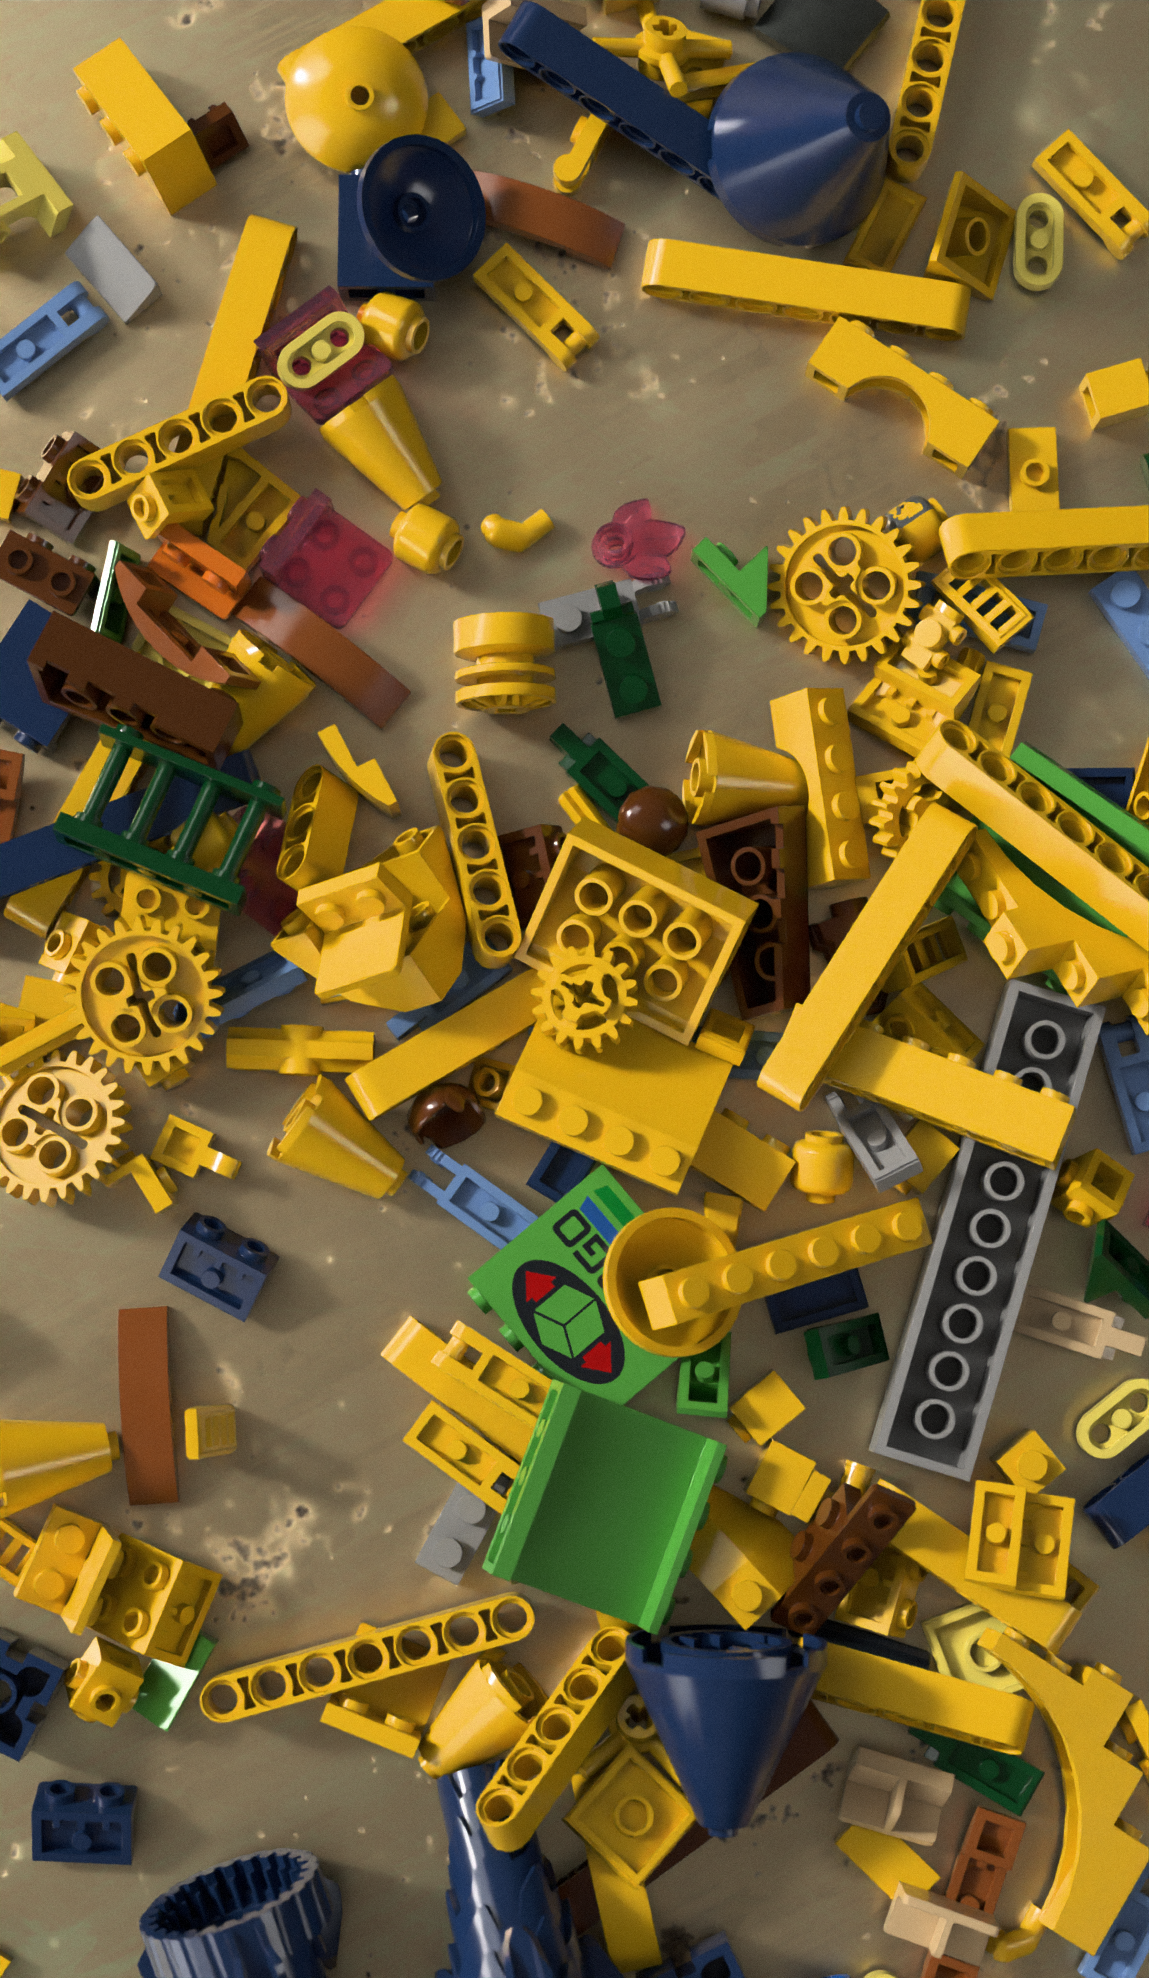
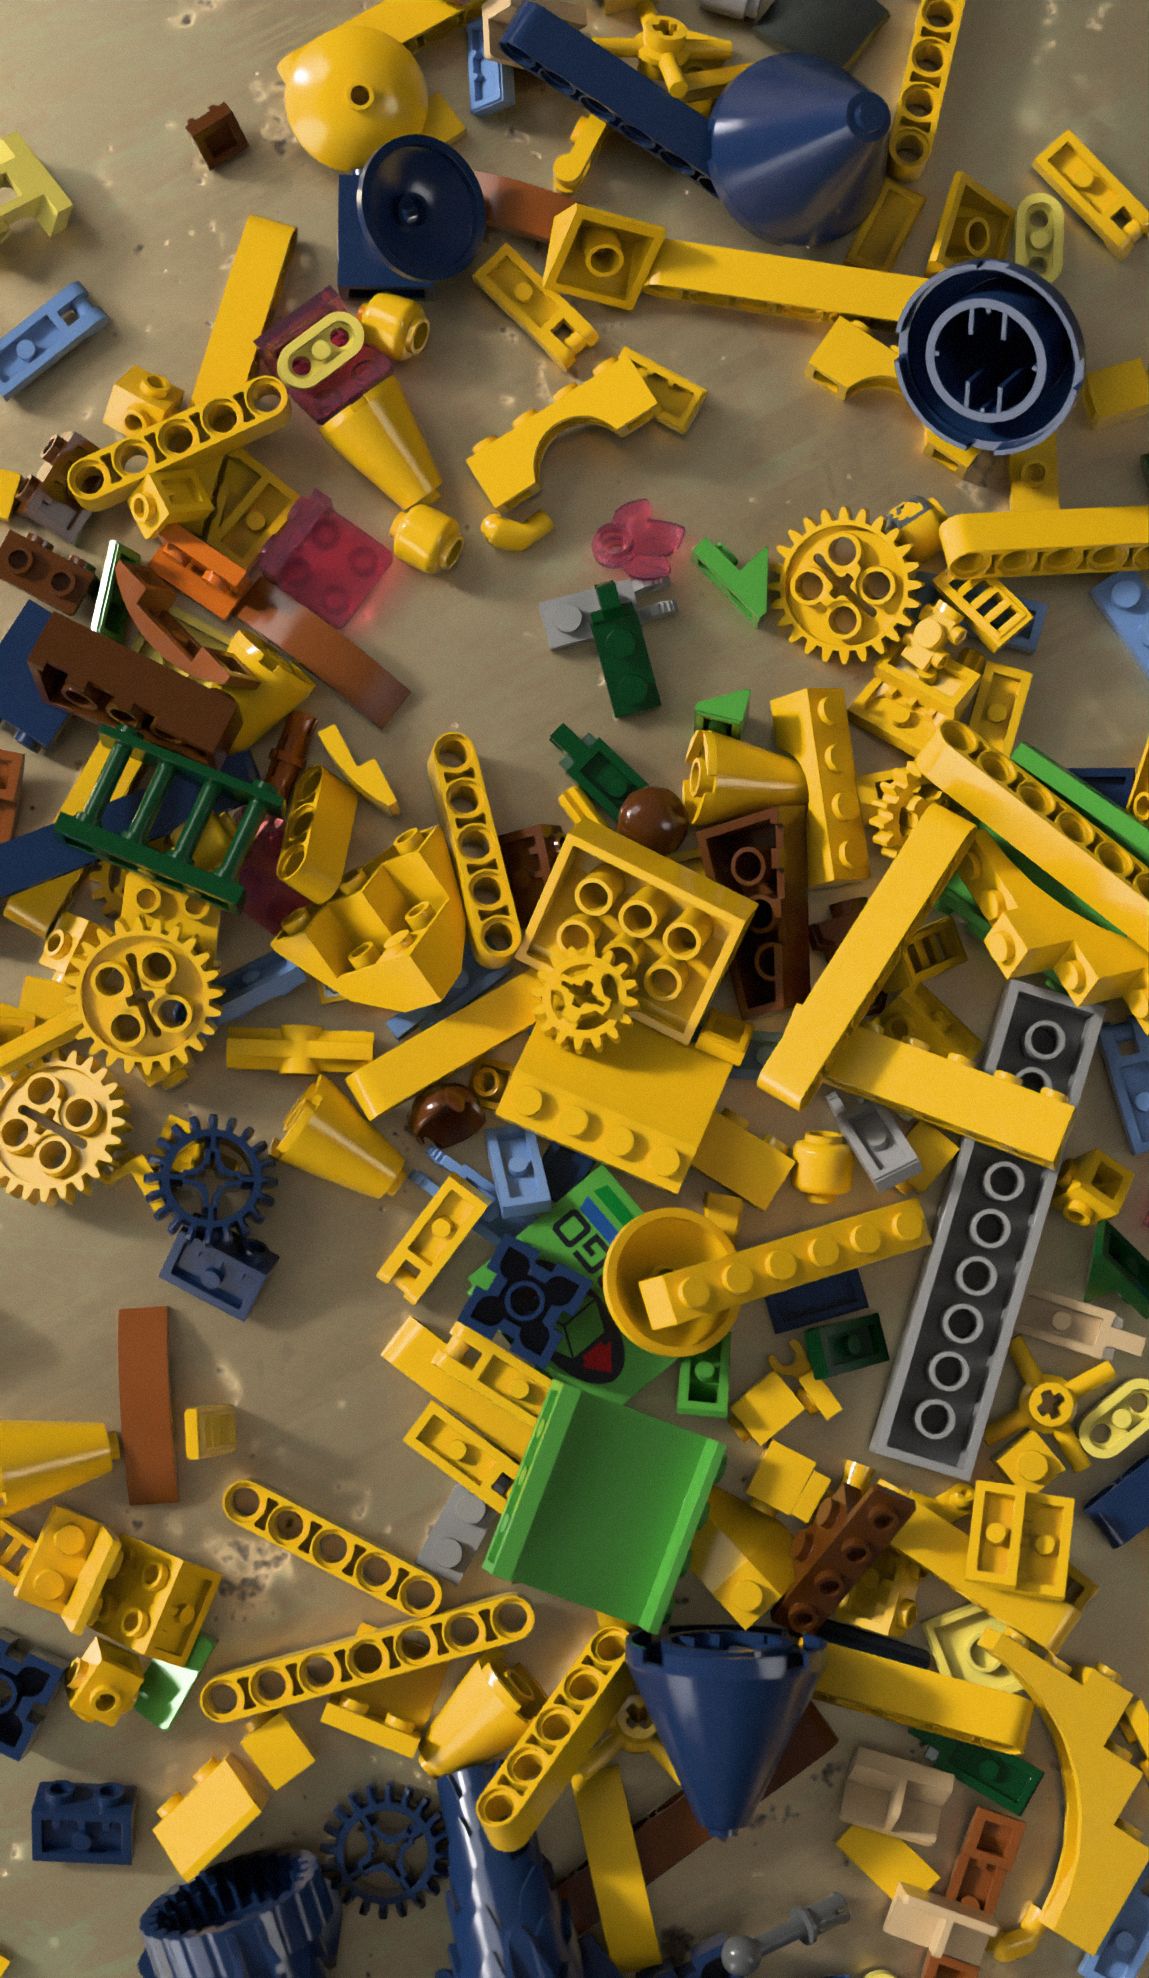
(113, 270): light grey slope -> none
(141, 401): none -> yellow brick
(145, 125): yellow wedge -> none
(187, 1180): none -> dark blue gear
(210, 1815): none -> yellow slope
(278, 1746): none -> yellow brick
(290, 752): none -> orange pin
(308, 1547): none -> yellow beam
(363, 926): yellow bracket -> none
(374, 1828): none -> dark blue gear
(435, 1237): none -> yellow plate
(504, 653): yellow wheel -> none
(512, 464): none -> yellow arch
(517, 1171): none -> medium blue plate
(534, 1330): none -> dark blue brick
(601, 255): none -> yellow slope
(631, 1816): yellow tile -> none
(675, 395): none -> yellow plate
(724, 714): none -> bright green slope
(743, 1954): none -> dark grey pin
(813, 1393): none -> yellow plate
(951, 1504): none -> yellow arm
(990, 356): none -> dark blue cone
(1064, 1408): none -> yellow bar

